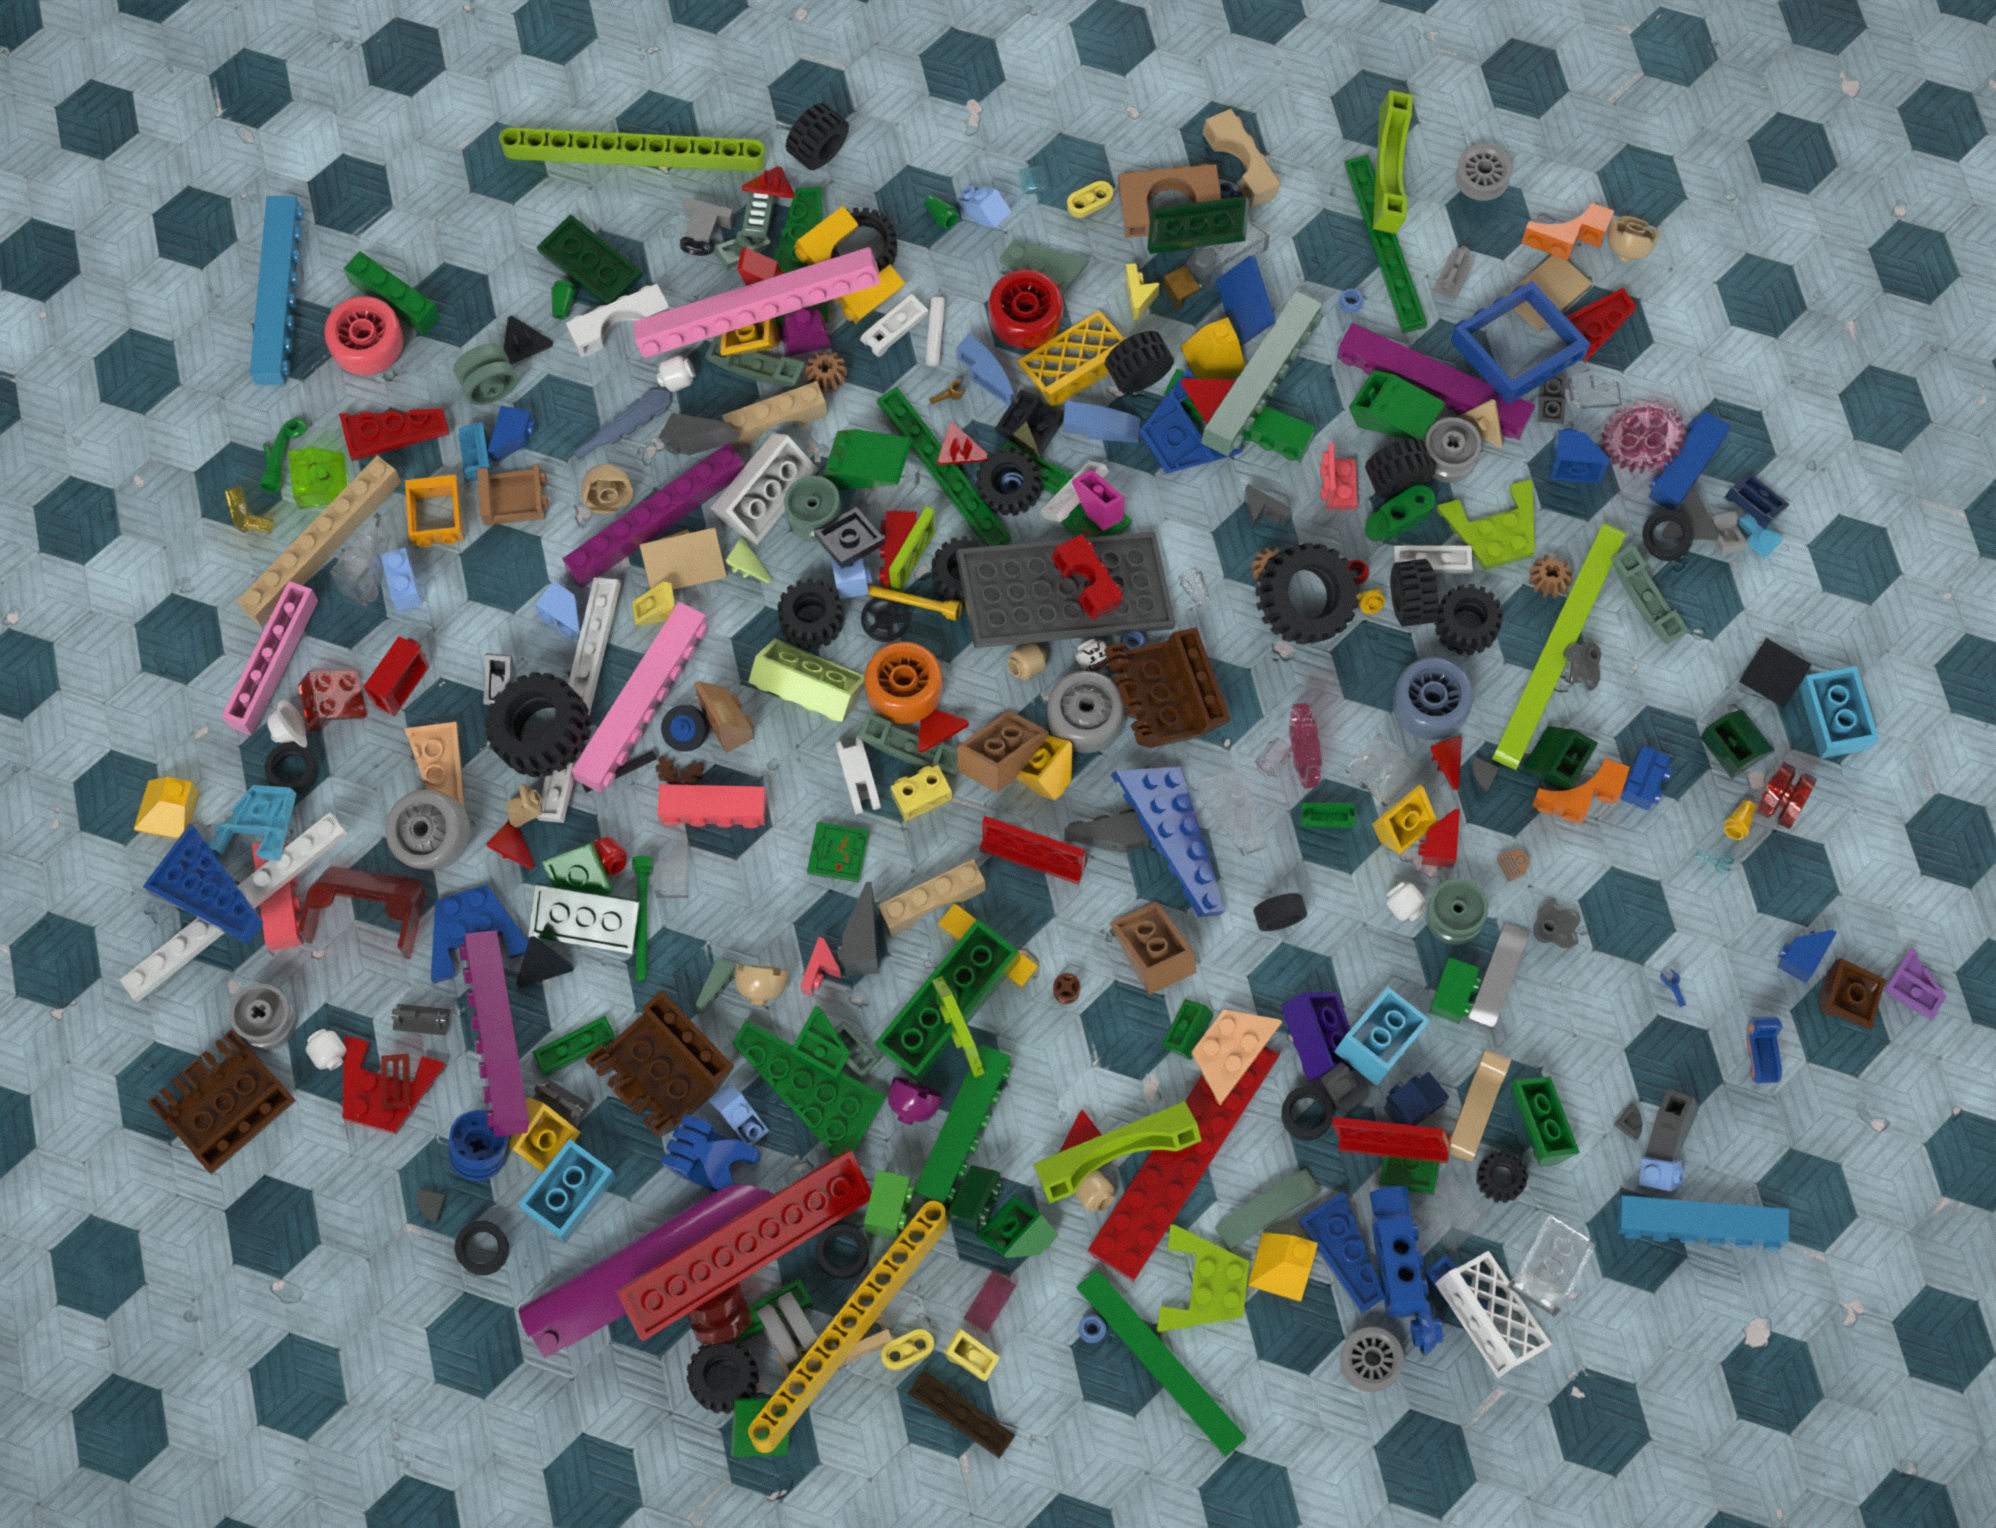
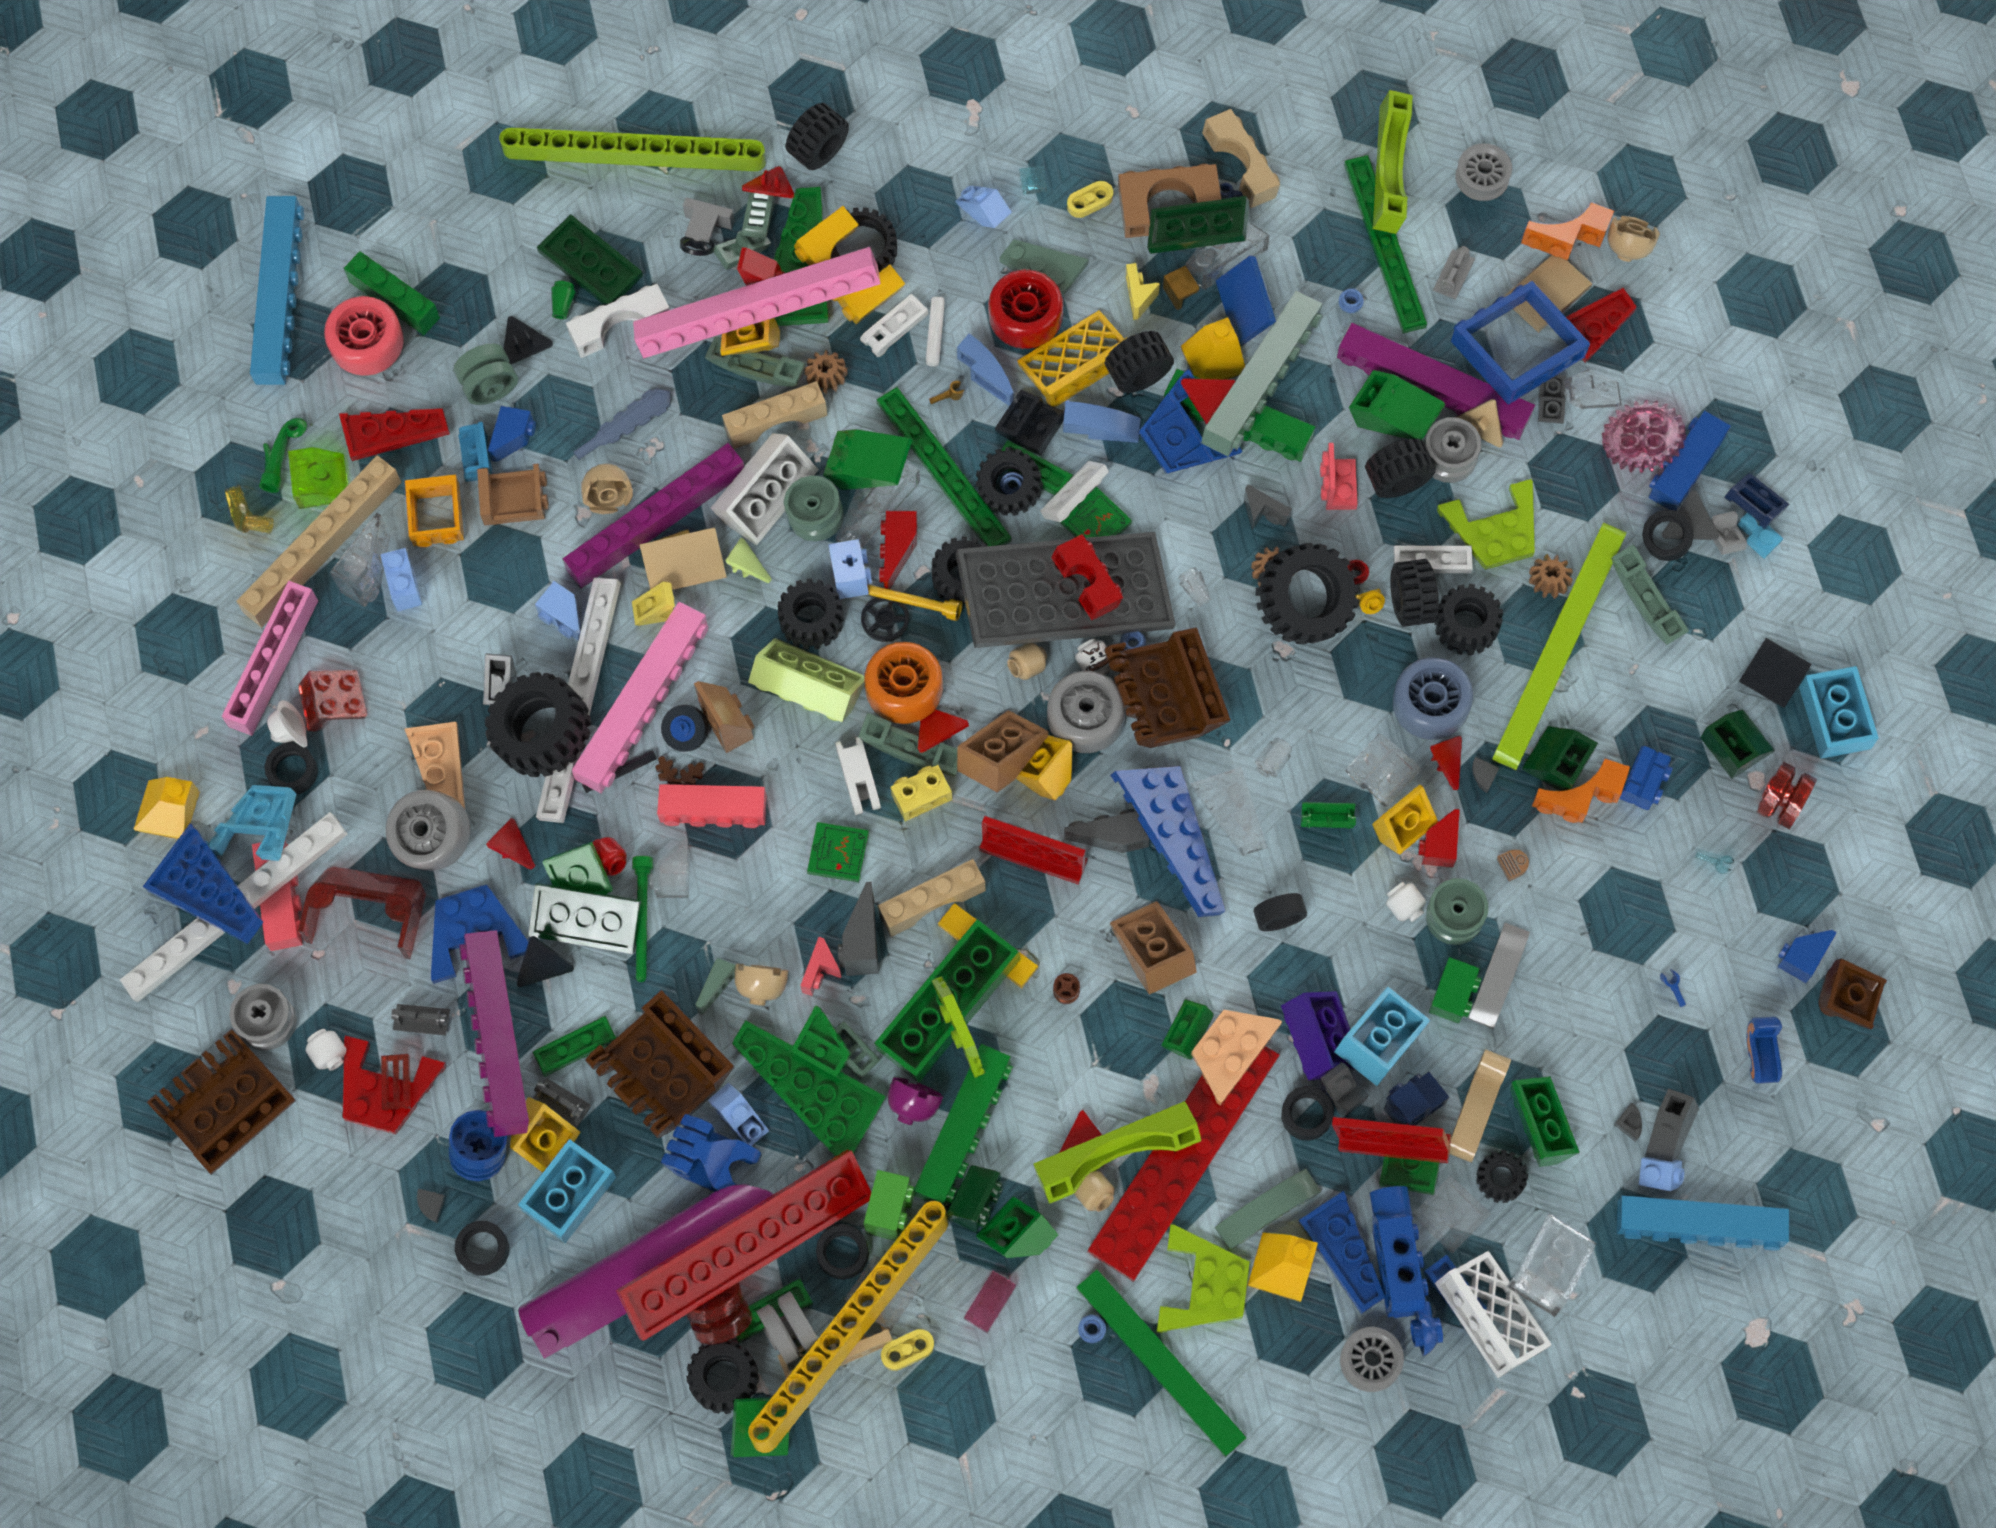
(397, 675): red window -> none
(524, 806): tan bracket -> none
(676, 373): white head -> none
(695, 434): dark grey slope -> none
(804, 332): magenta torso -> none
(849, 537): black plate -> none
(912, 549): lime tile -> none
(943, 213): green cone -> none
(959, 448): piece -> none
(961, 1414): dark brown tile -> none
(971, 1355): light yellow slope -> none
(1025, 439): olive piece -> none
(1099, 499): dark pink slope -> none
(1305, 745): clear pink gear -> none
(1384, 526): green piece -> none
(1559, 922): dark grey plate -> none
(1577, 458): blue slope -> none
(1584, 663): dark grey plate -> none
(1739, 822): yellow cone -> none
(1915, 987): medium lavender wing -> none

